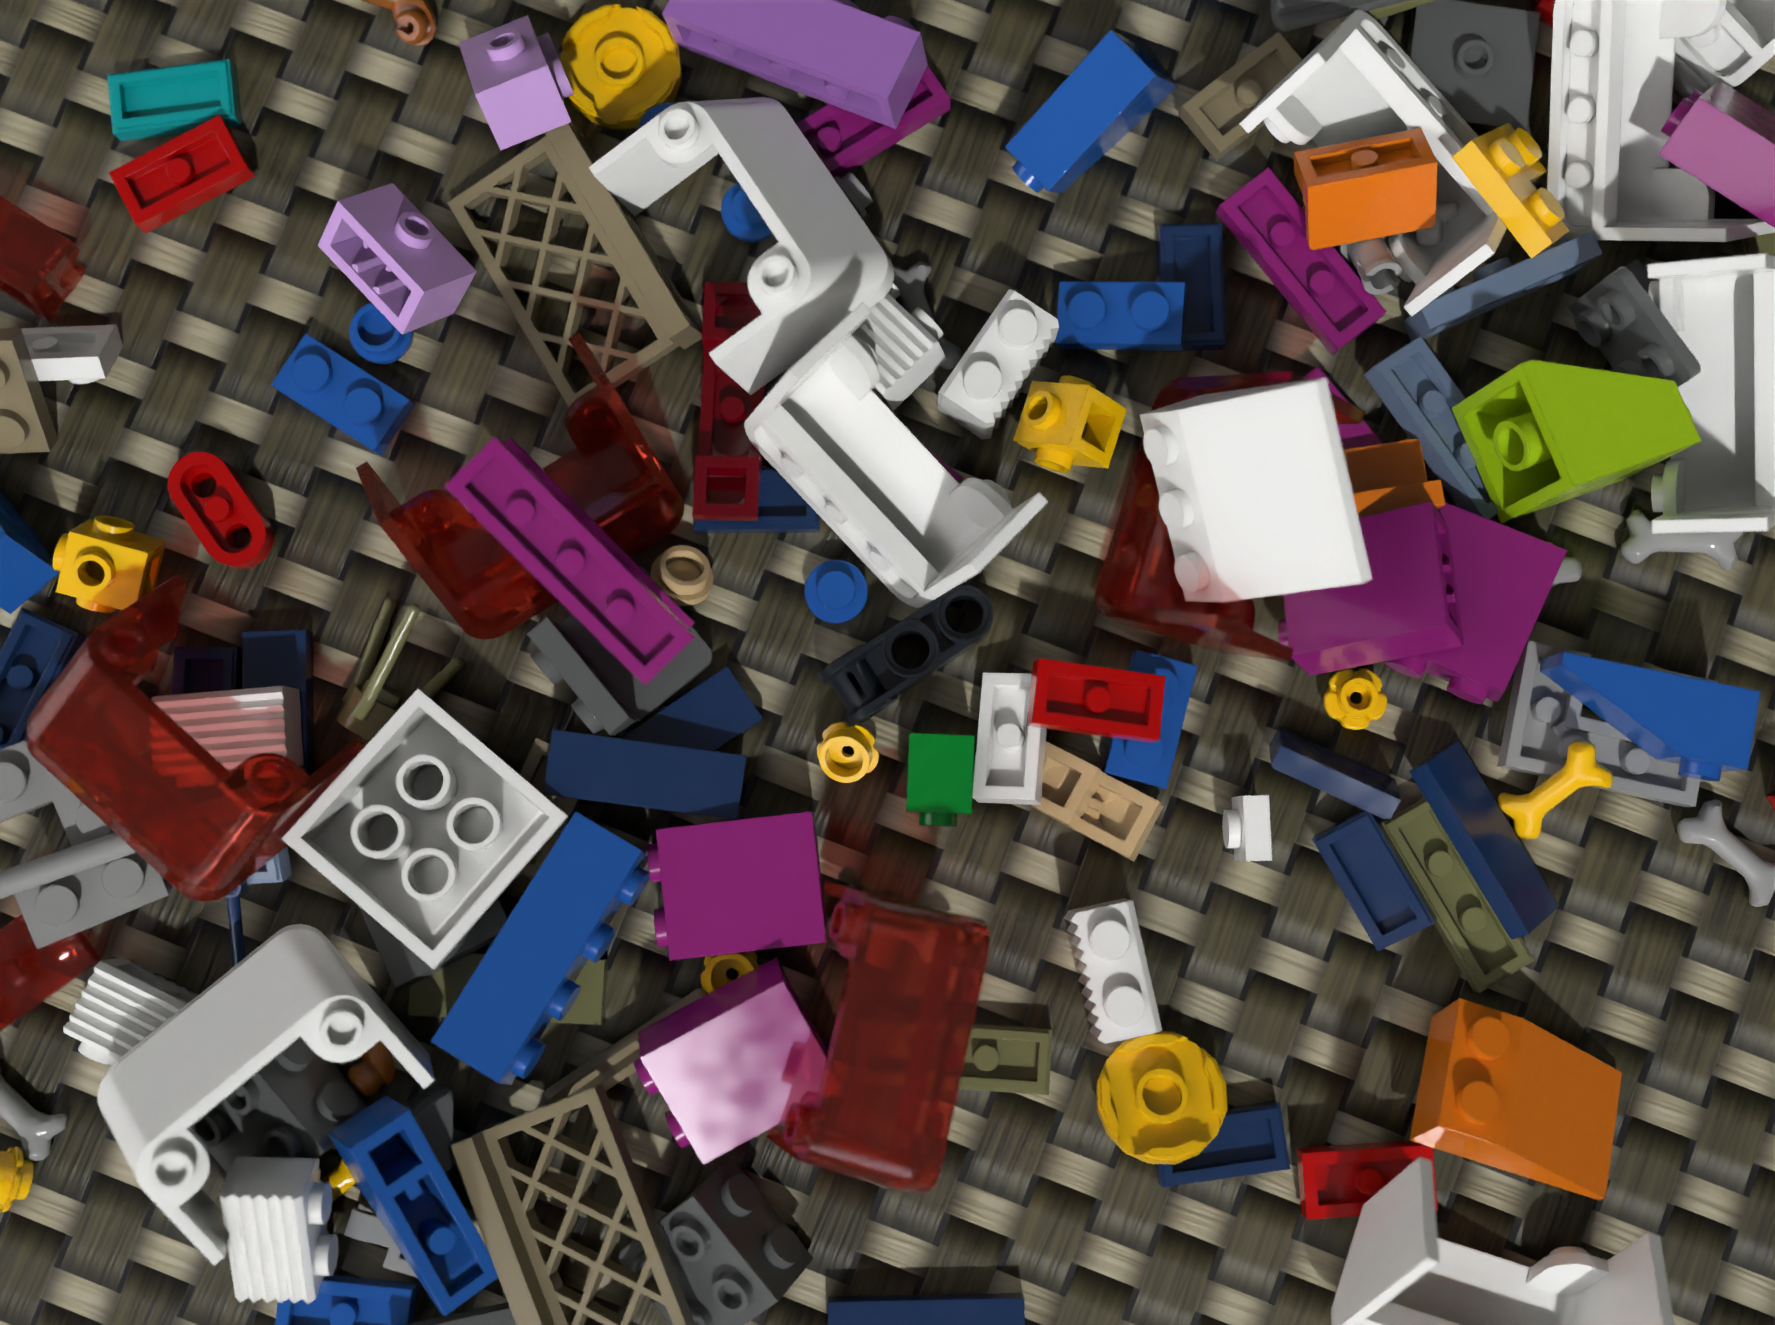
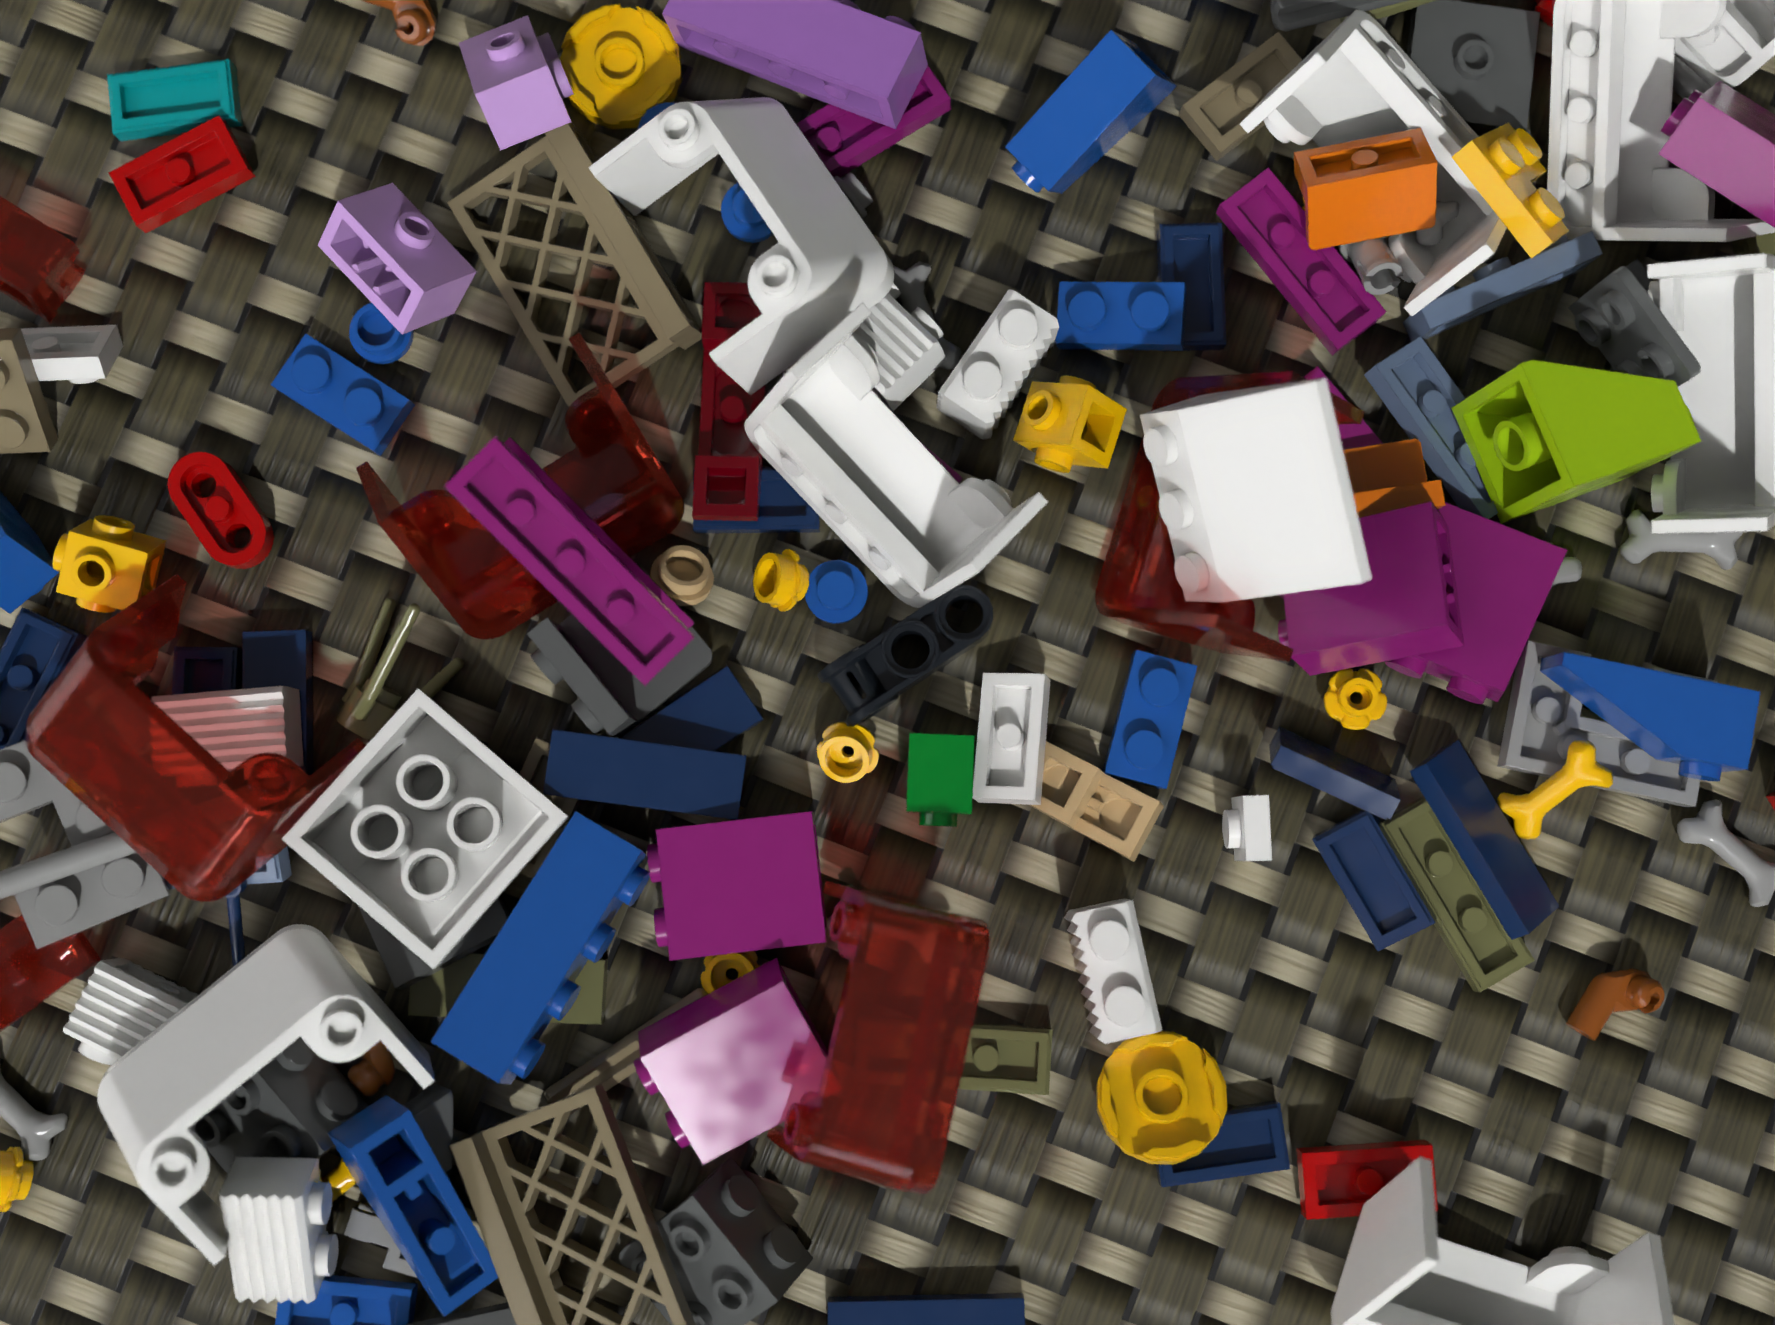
(780, 579): none -> yellow plate
(1095, 700): red plate -> none
(1516, 1099): orange slope -> none
(1614, 993): none -> dark orange arm

